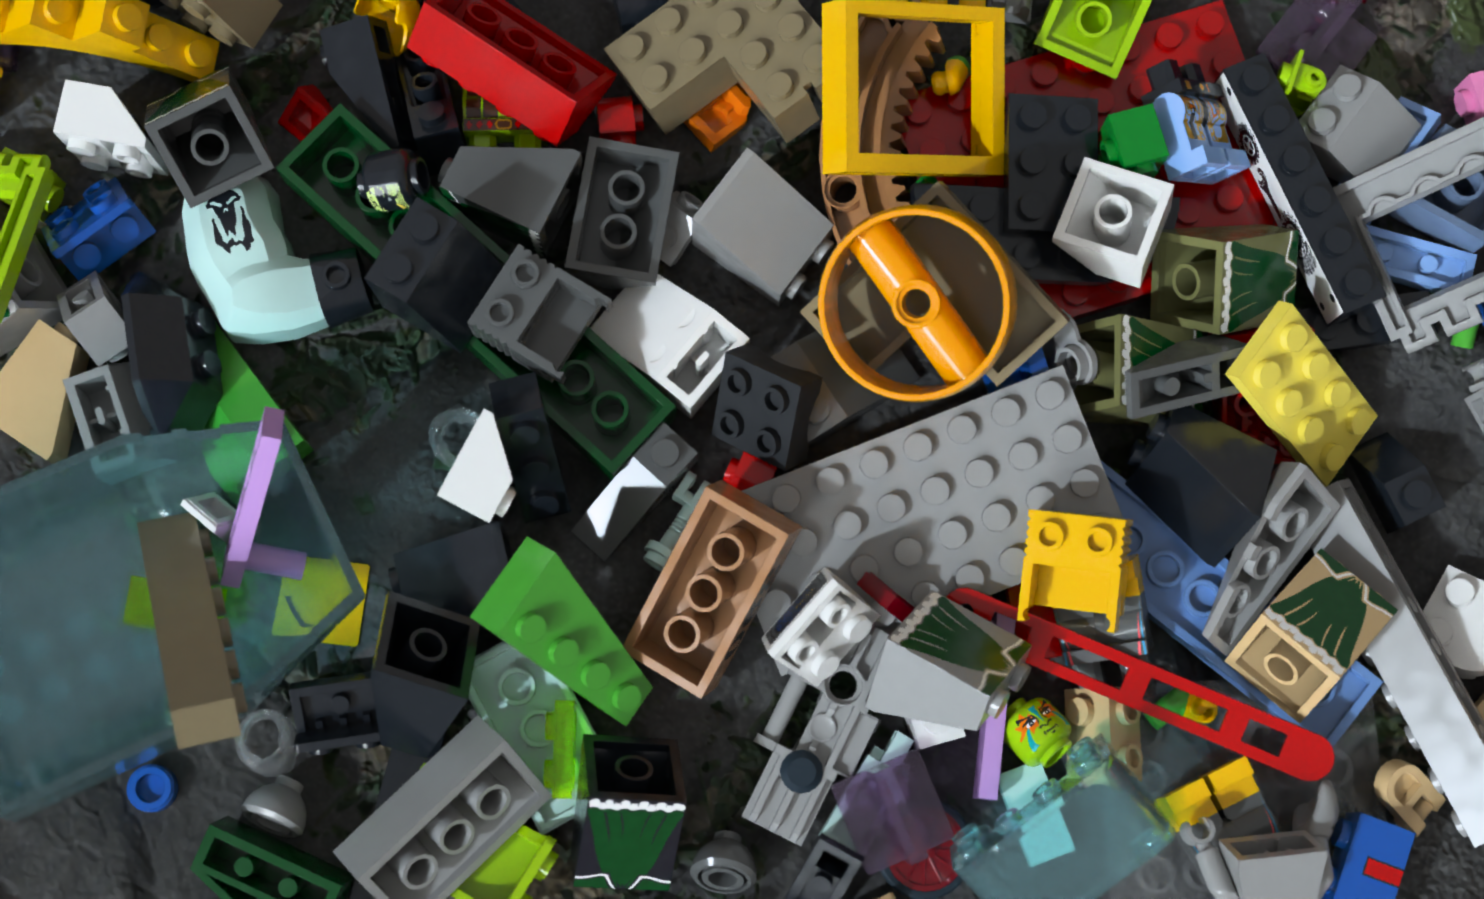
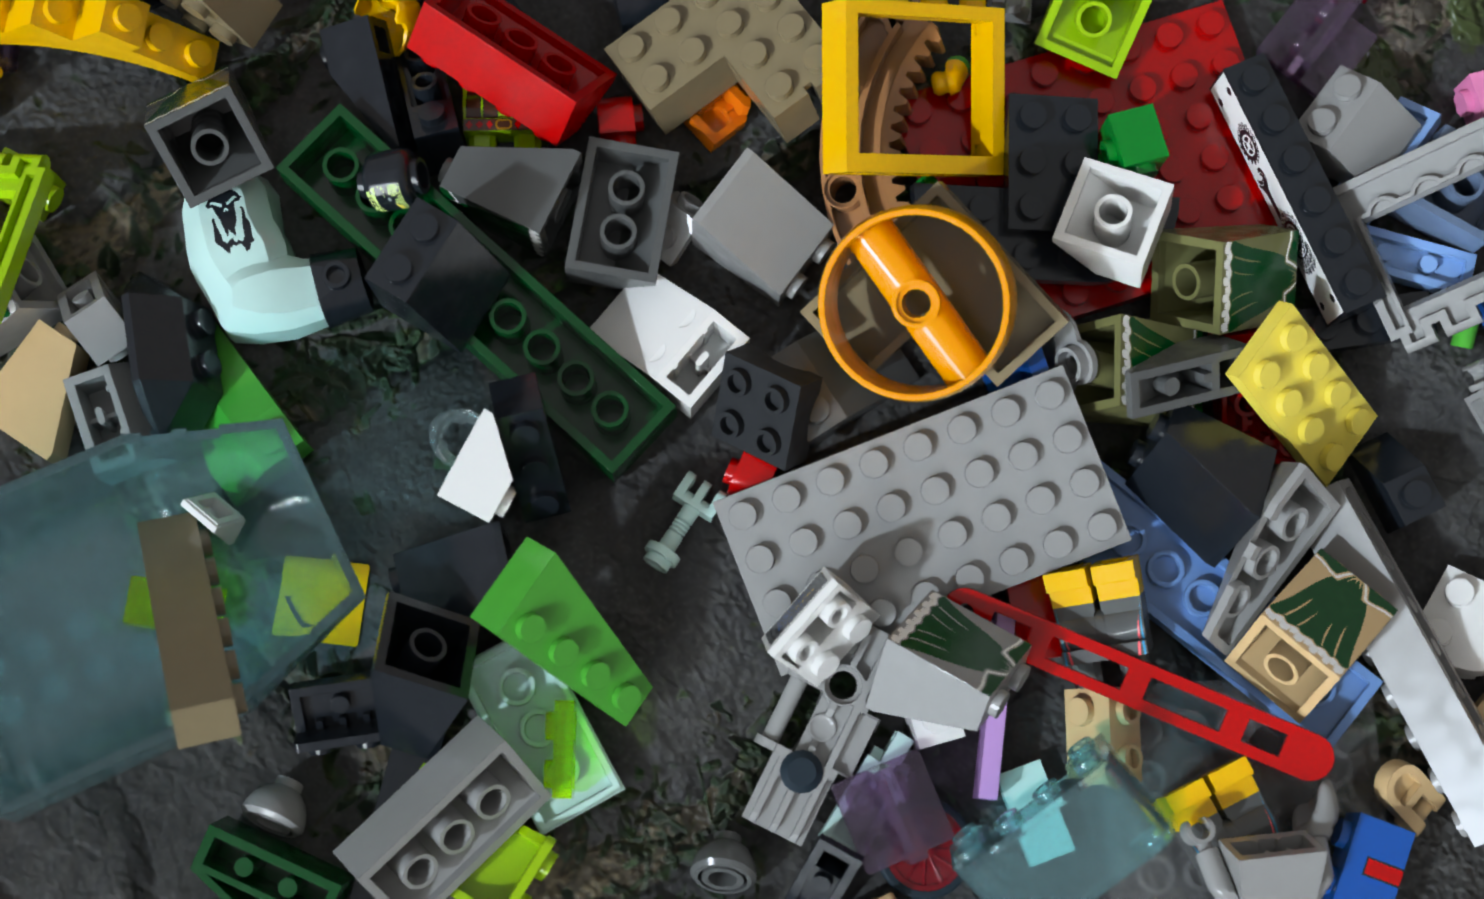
(96, 229): blue bracket -> none
(104, 131): white slope -> none
(152, 788): blue tile -> none
(241, 551): lavender piece -> none
(283, 759): clear piece -> none
(304, 111): red slope -> none
(536, 313): dark grey piece -> none
(627, 812): black slope -> none
(636, 491): dark grey slope -> none
(711, 588): medium nougat brick -> none
(885, 596): dark red tile -> none
(1037, 732): lime head -> none
(1076, 563): yellow piece -> none
(1185, 705): arm -> none
(1192, 124): light blue hips -> none
(1300, 83): lime hinge -> none

